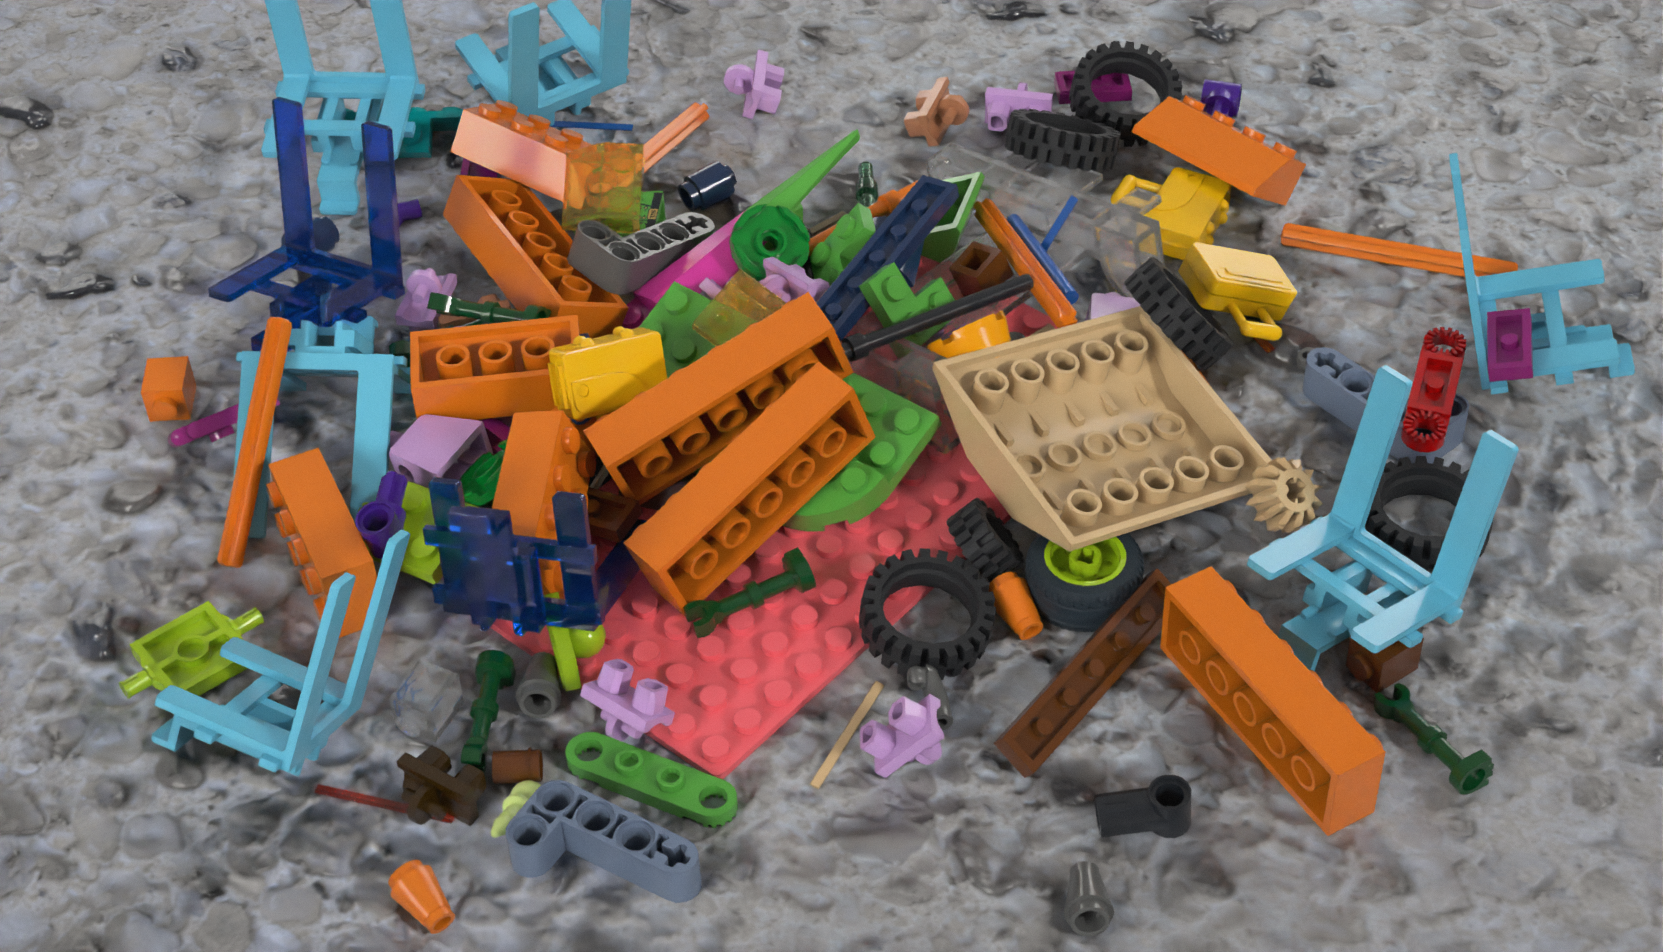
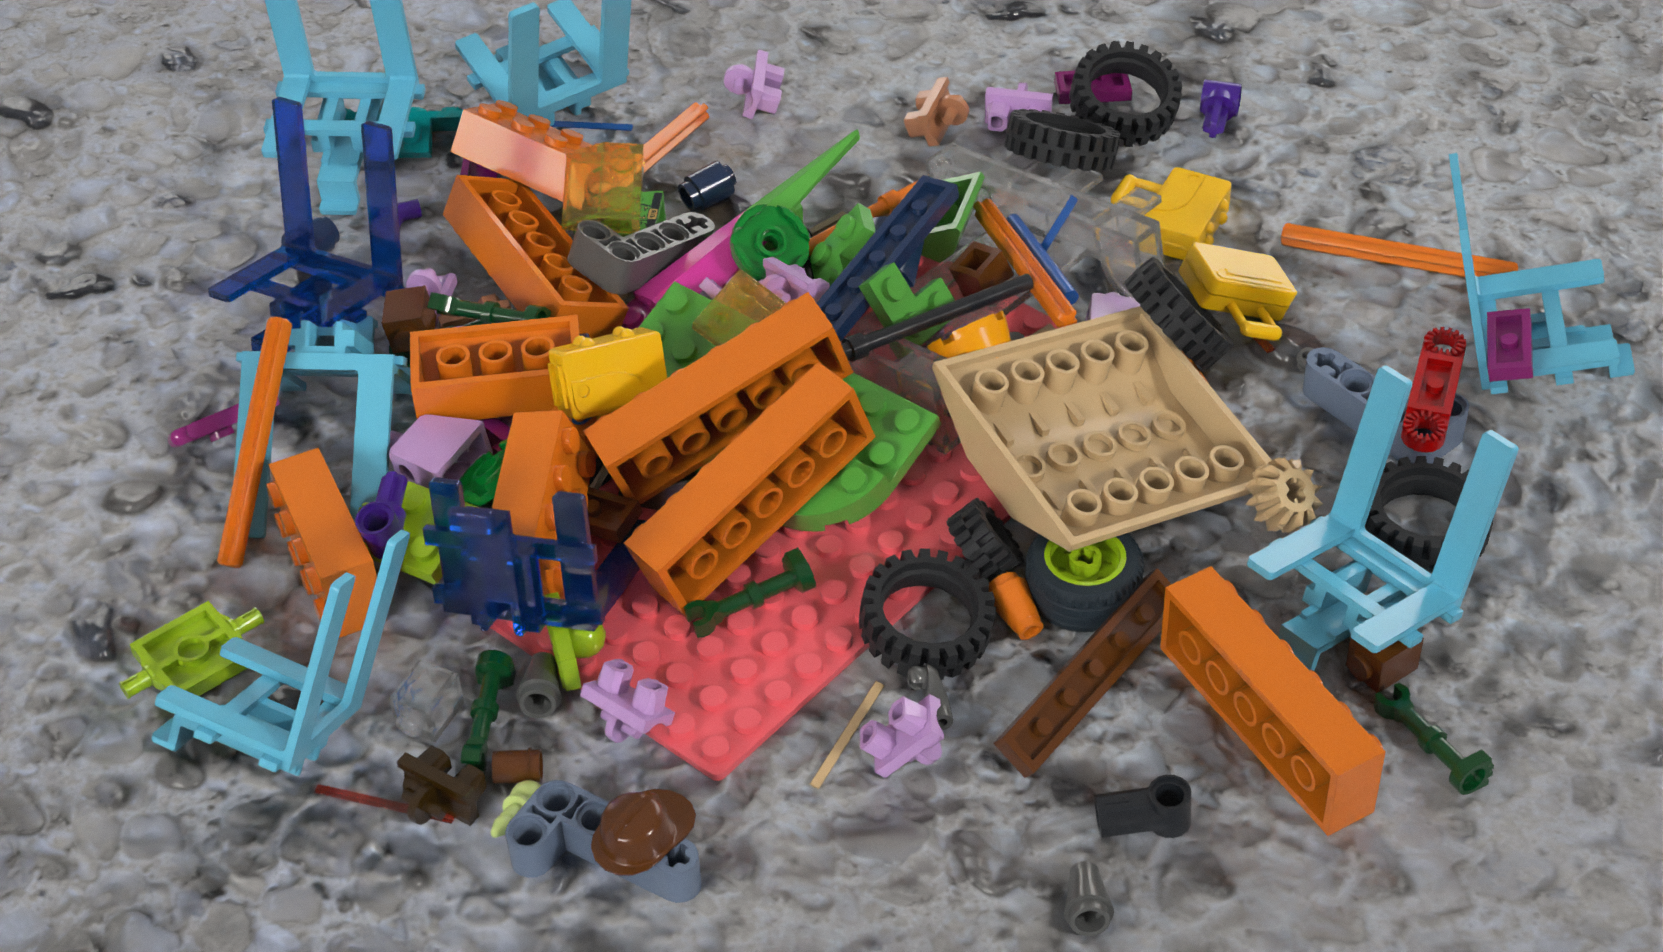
(168, 388): orange brick -> none
(404, 313): none -> reddish brown brick
(420, 894): orange cone -> none
(641, 830): none -> reddish brown piece
(651, 779): bright green plate -> none
(866, 187): clear green bar -> none
(1222, 149): orange slope -> none

